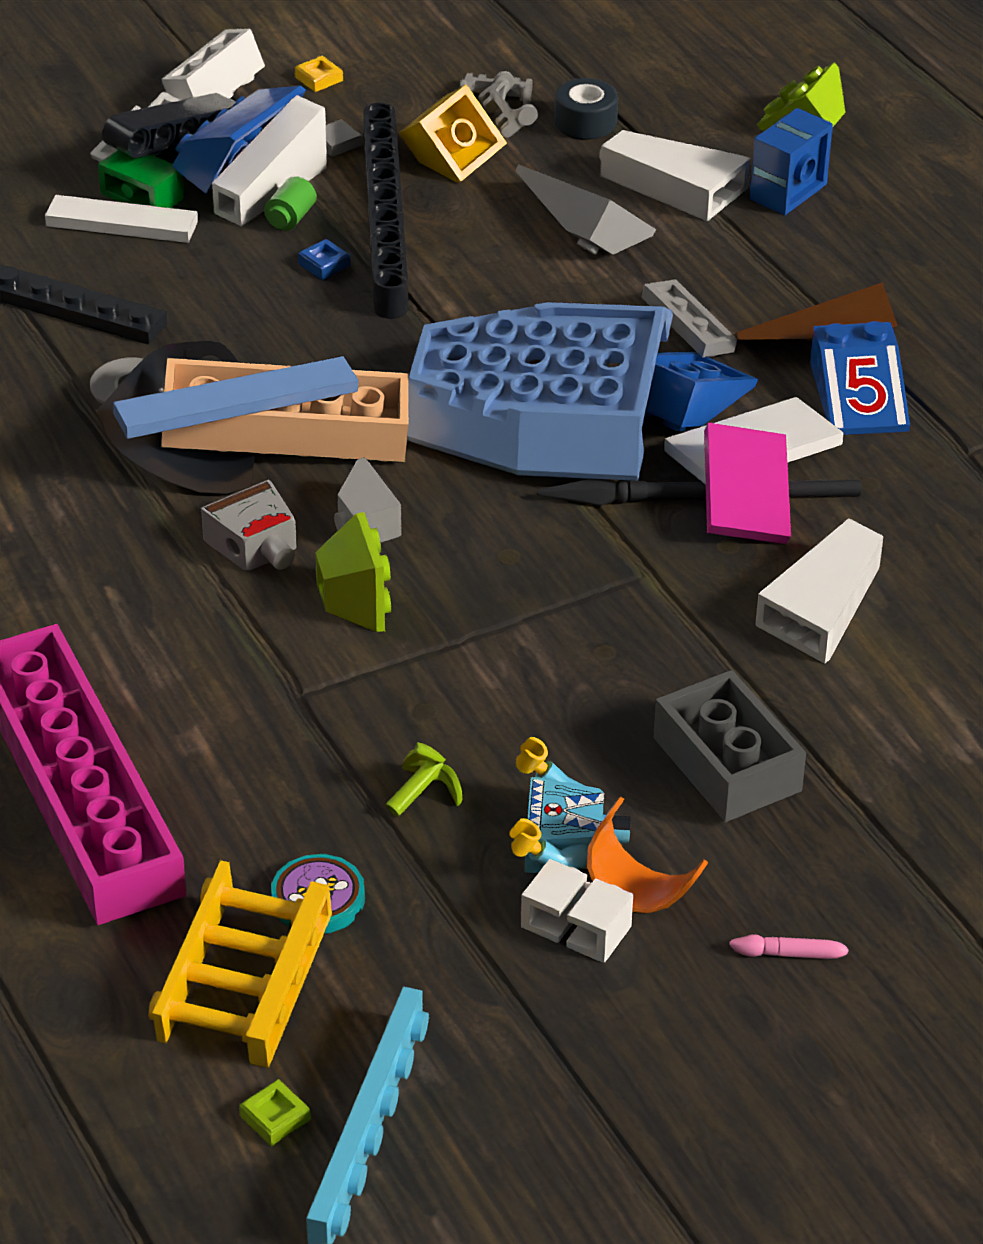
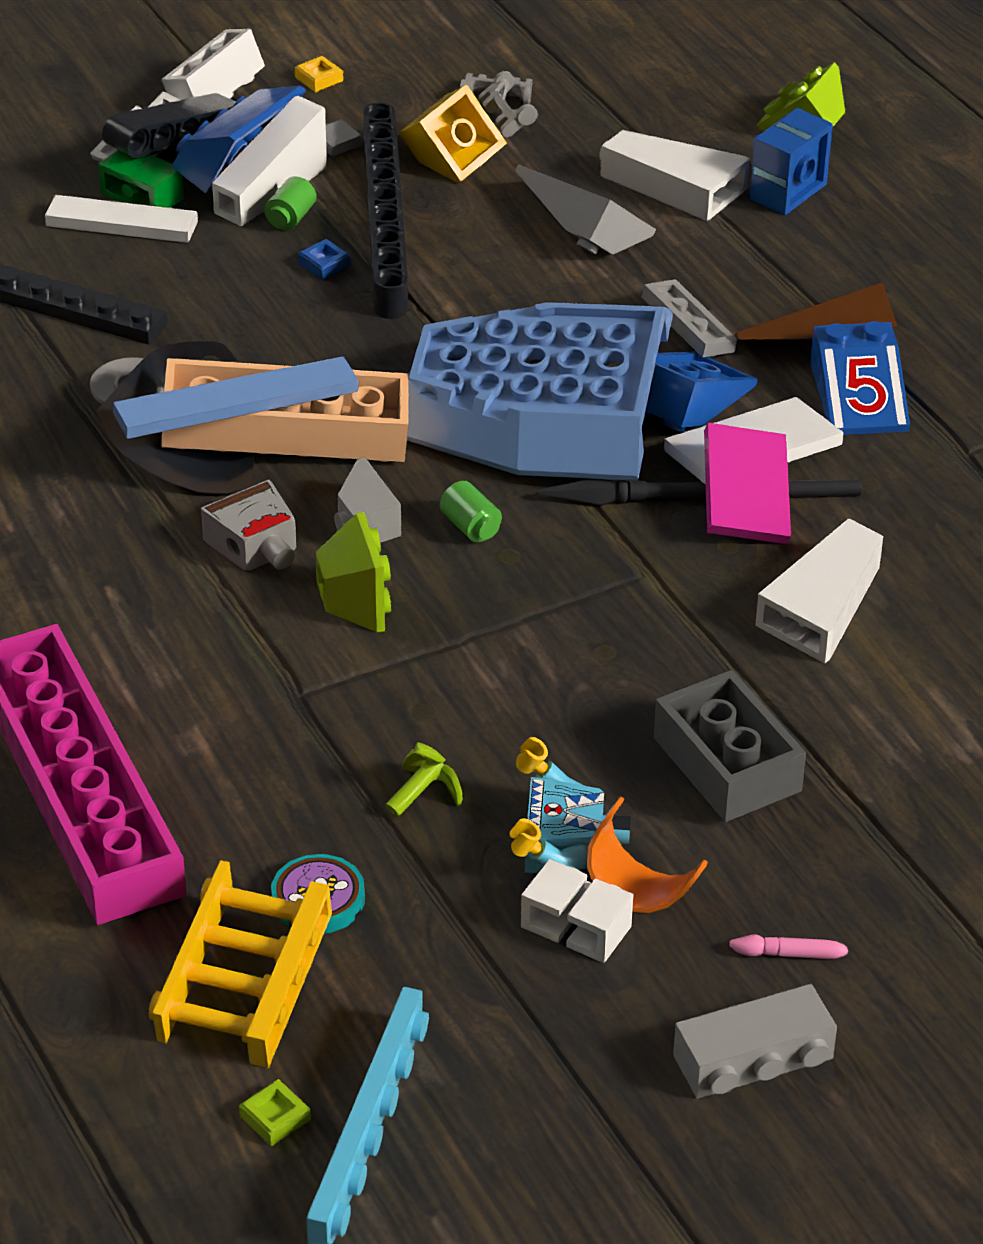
(470, 511): none -> bright green brick
(586, 108): black wheel -> none
(754, 1041): none -> light grey brick

